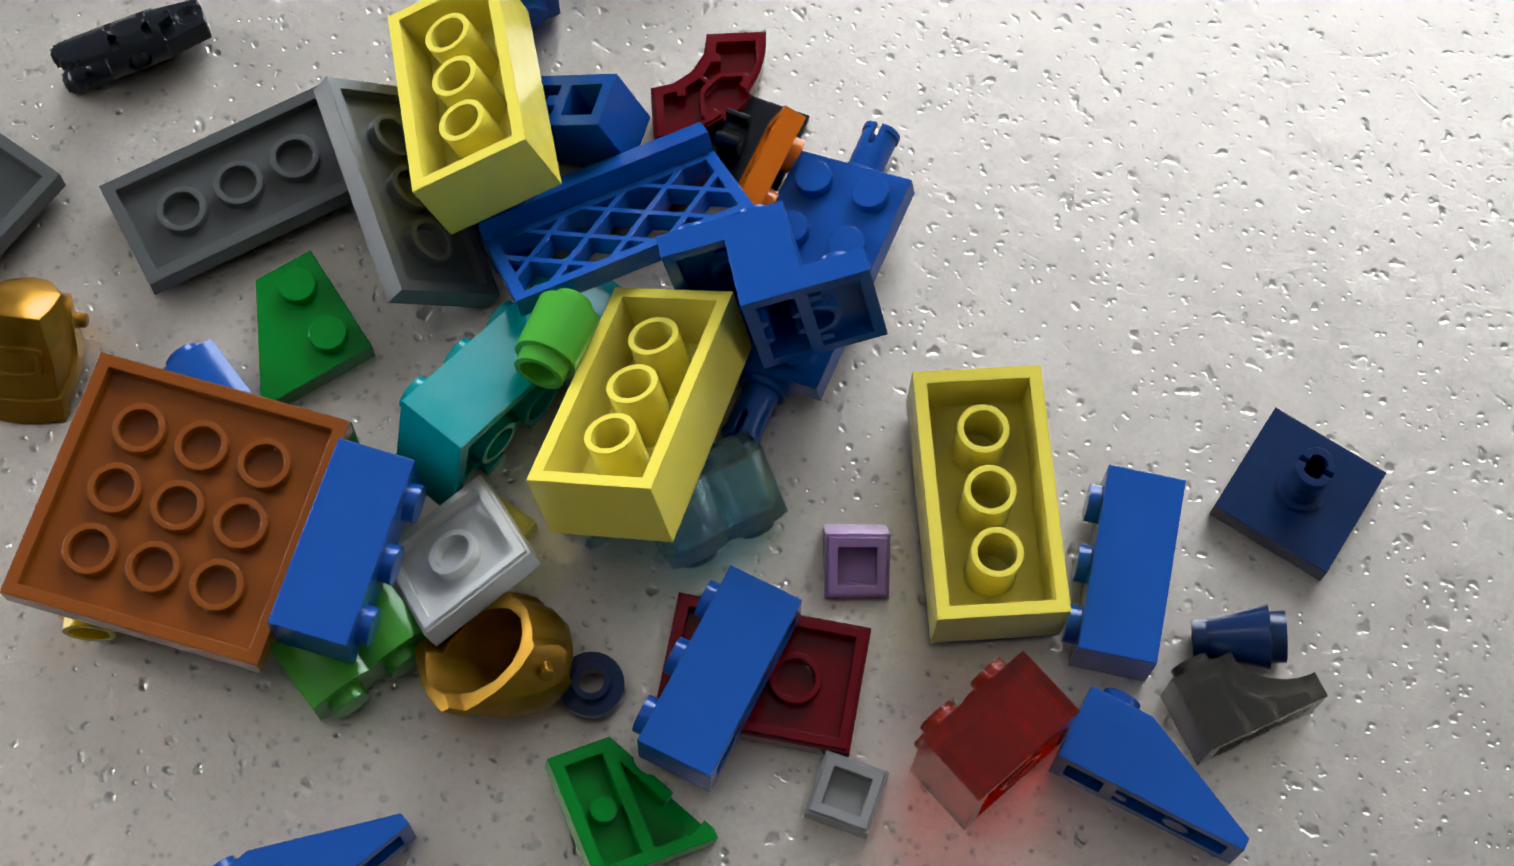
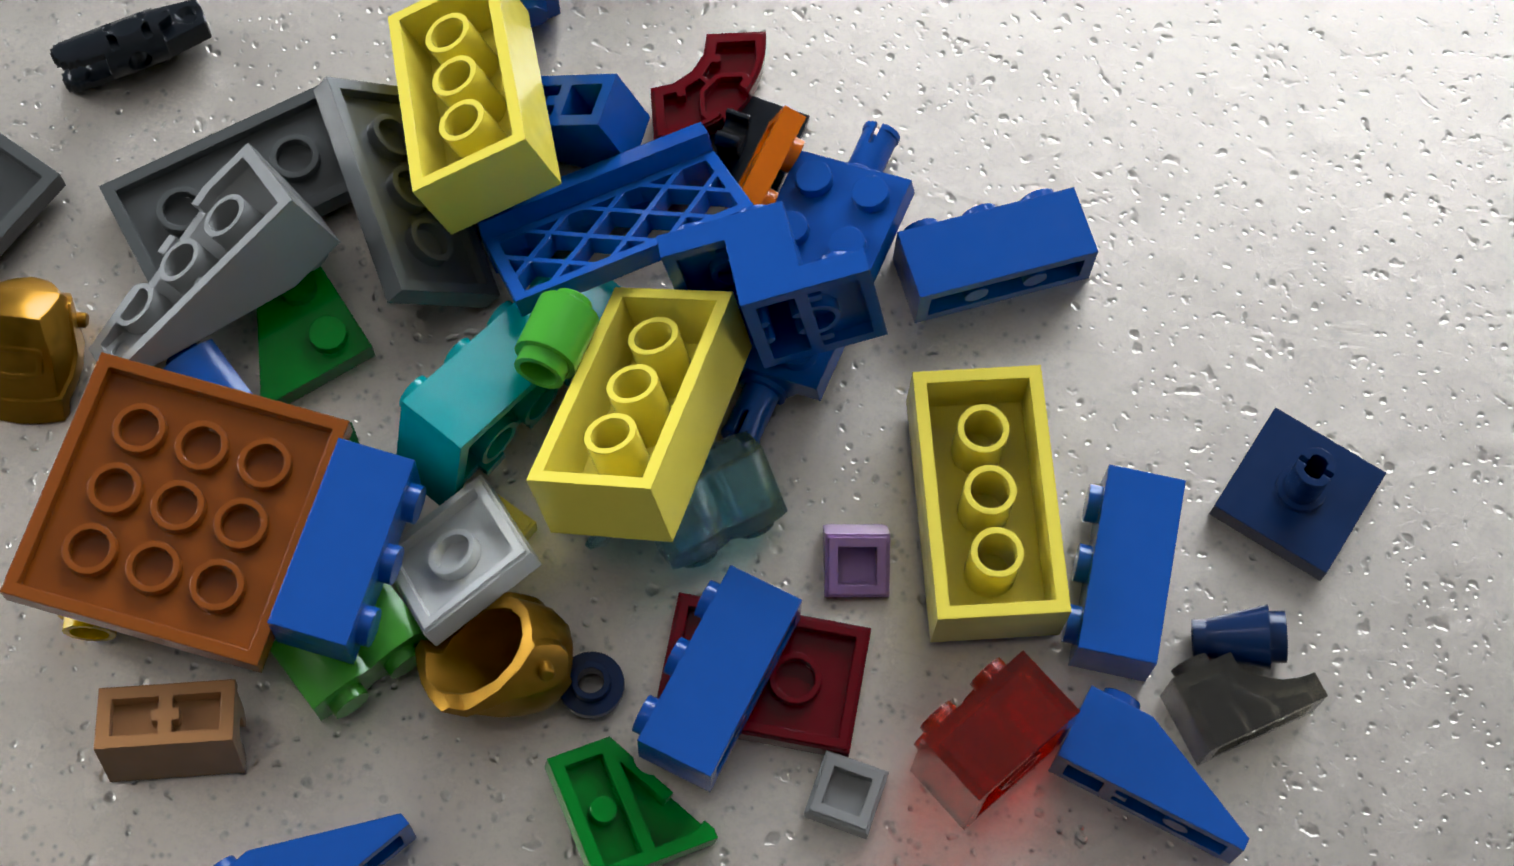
(170, 730): none -> medium nougat hinge
(237, 254): none -> light grey wedge
(994, 253): none -> blue brick

